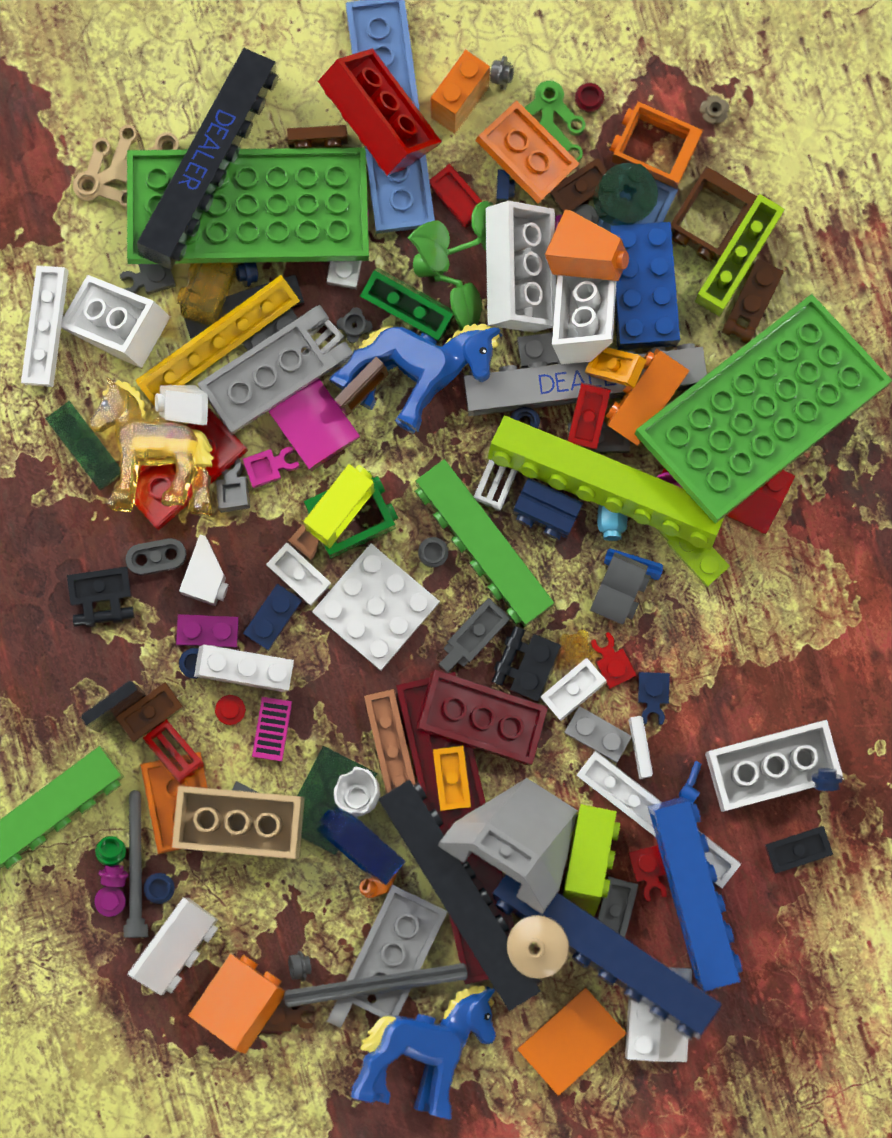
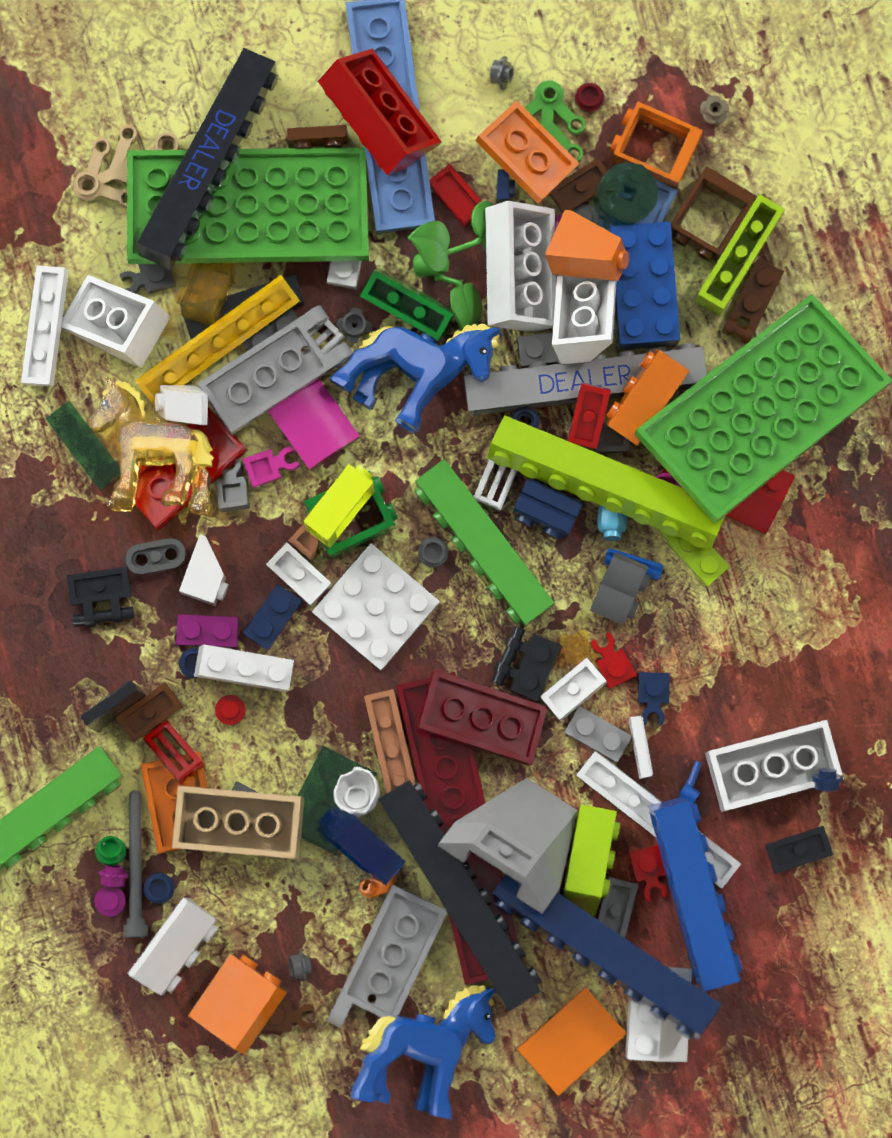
(246, 273): dark blue plate -> none
(272, 729): tile -> none
(362, 386): reddish brown tile -> none
(375, 985): dark grey axle -> none
(451, 778): light orange plate -> none
(460, 91): orange brick -> none
(474, 635): dark grey hinge -> none
(552, 943): tan dish -> none
(616, 367): light orange plate -> none

